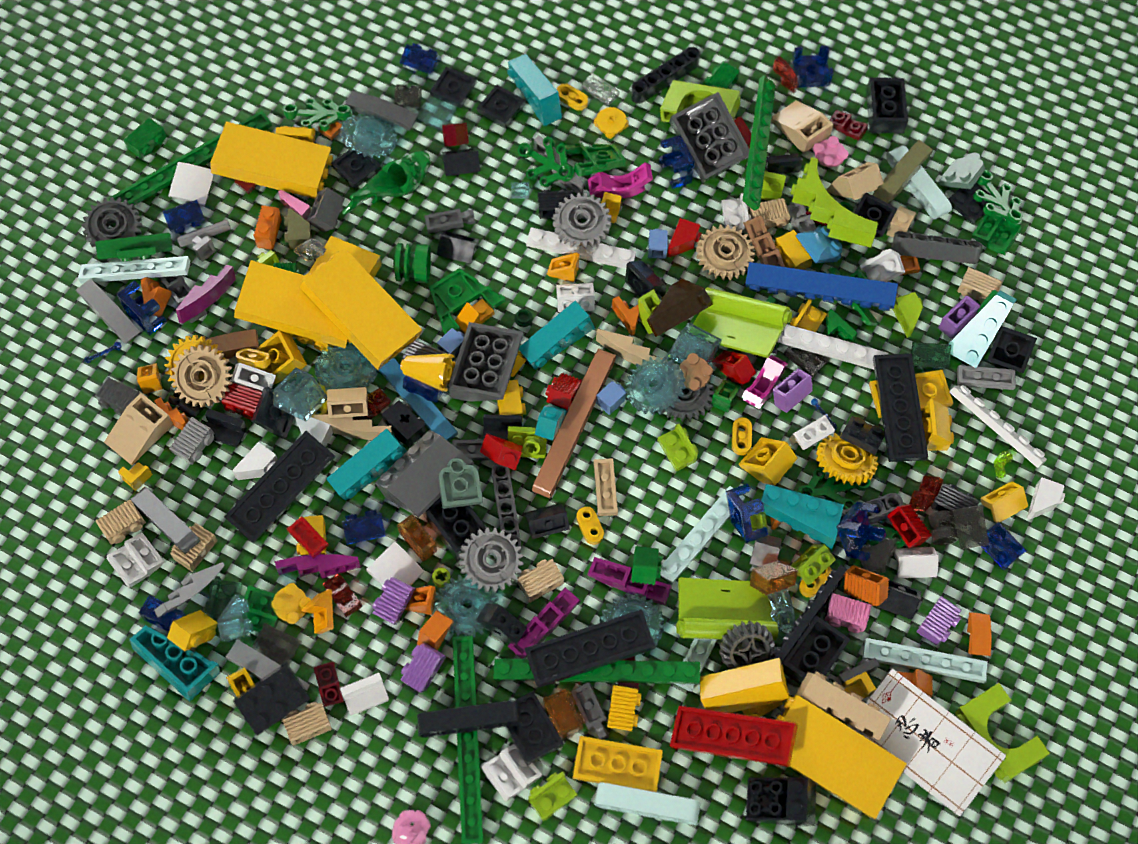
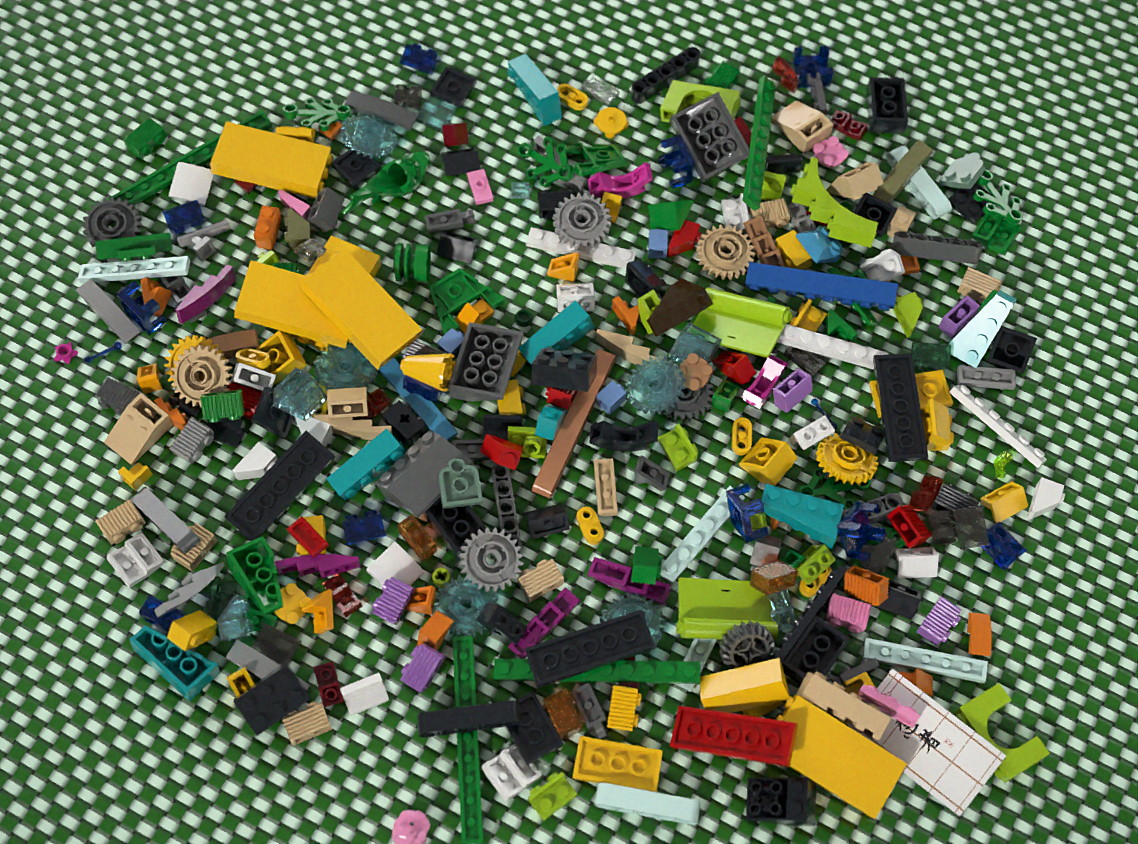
(65, 348): none -> dark pink plate
(222, 405): none -> green brick
(256, 573): none -> green wedge
(480, 187): none -> bright pink plate
(501, 106): black plate -> none
(564, 369): none -> black brick
(623, 438): none -> black arch
(651, 473): none -> dark grey slope
(669, 215): none -> green slope
(793, 558): none -> green slope
(817, 93): none -> dark grey plate
(889, 705): none -> bright pink plate

